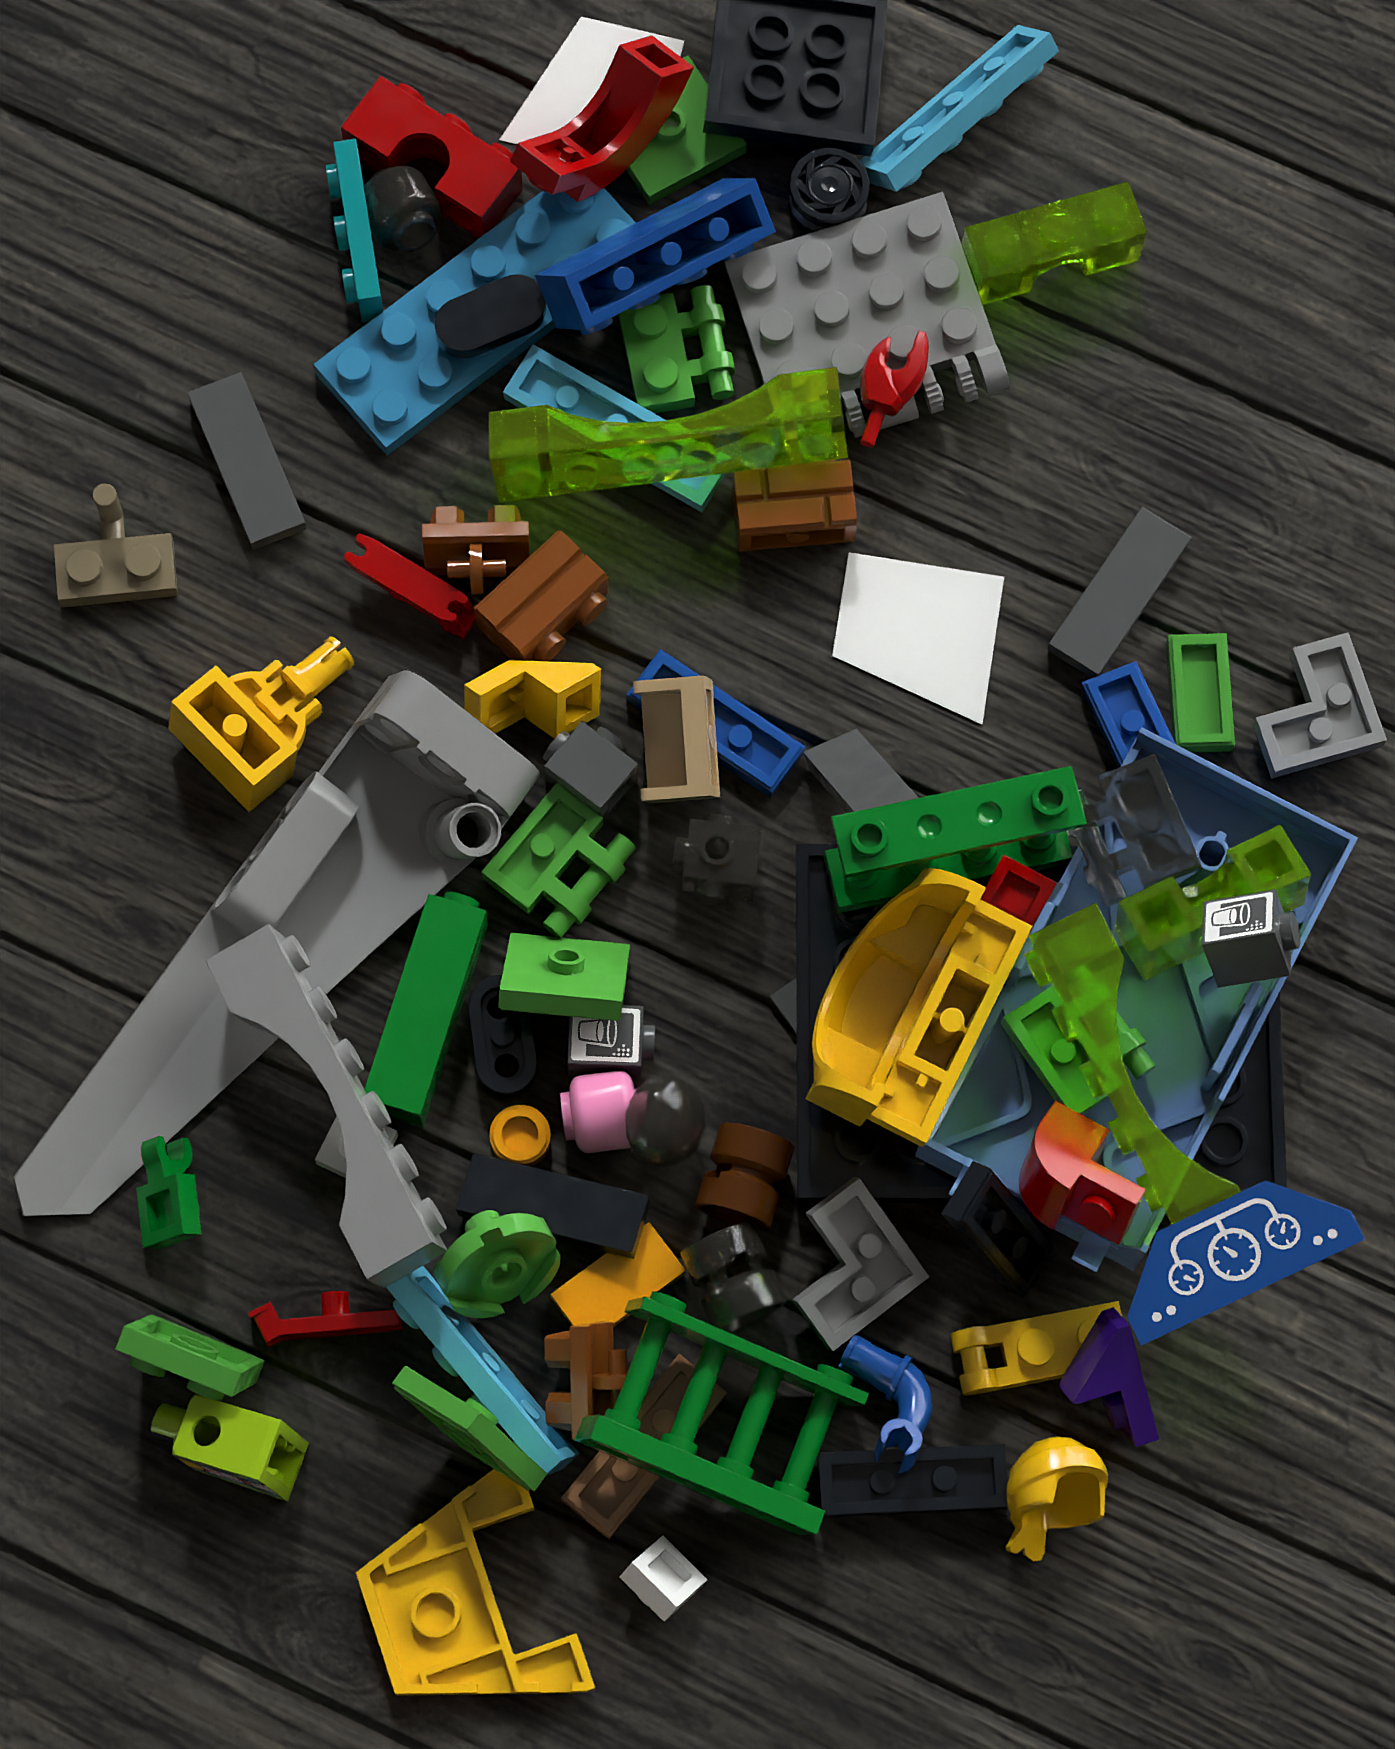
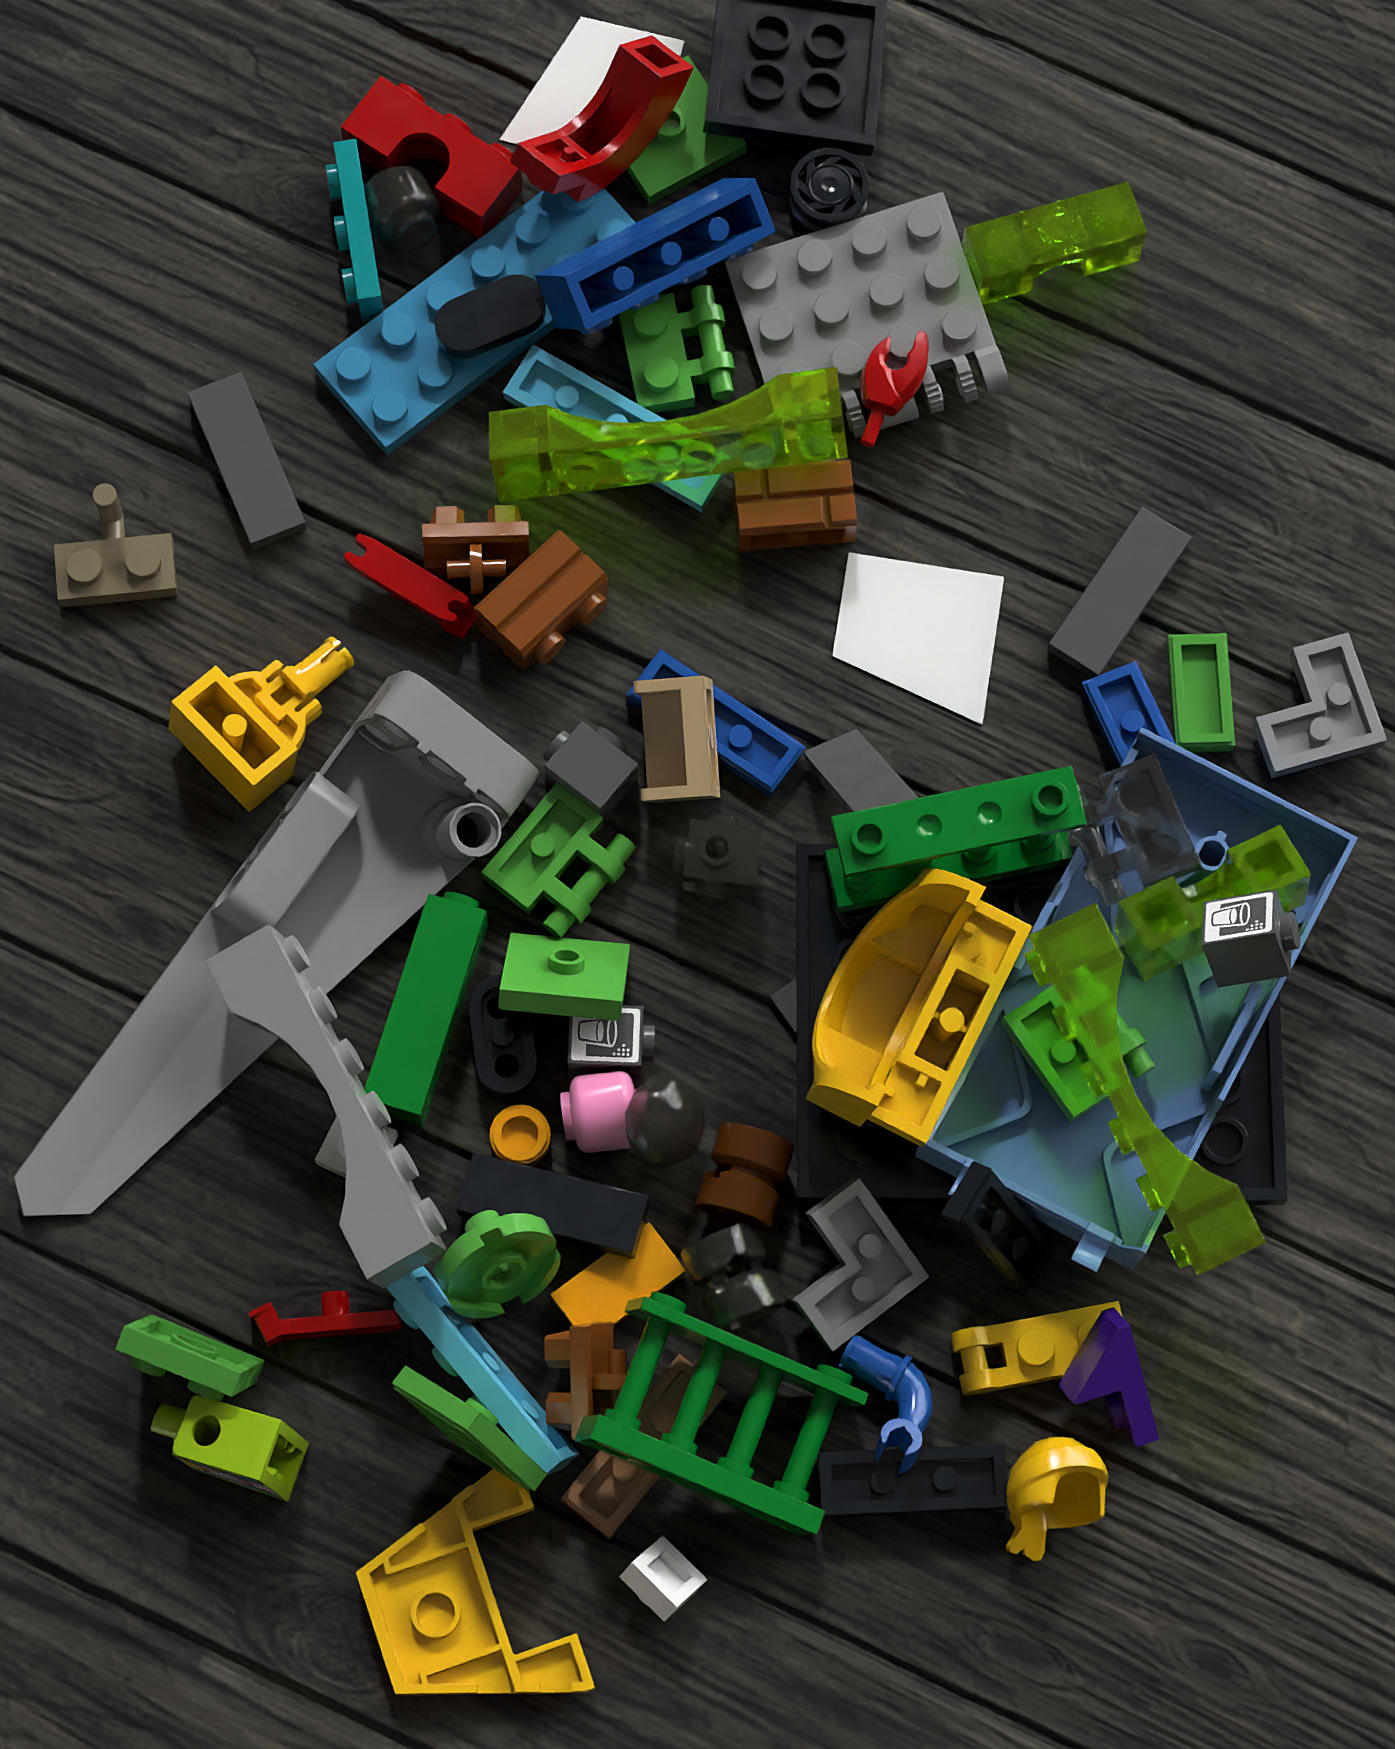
(169, 1200): green plate -> none
(545, 693): yellow slope -> none
(958, 107): medium azure plate -> none
(1018, 890): red tile -> none
(1066, 1180): brick -> none
(1233, 1253): blue sticker -> none

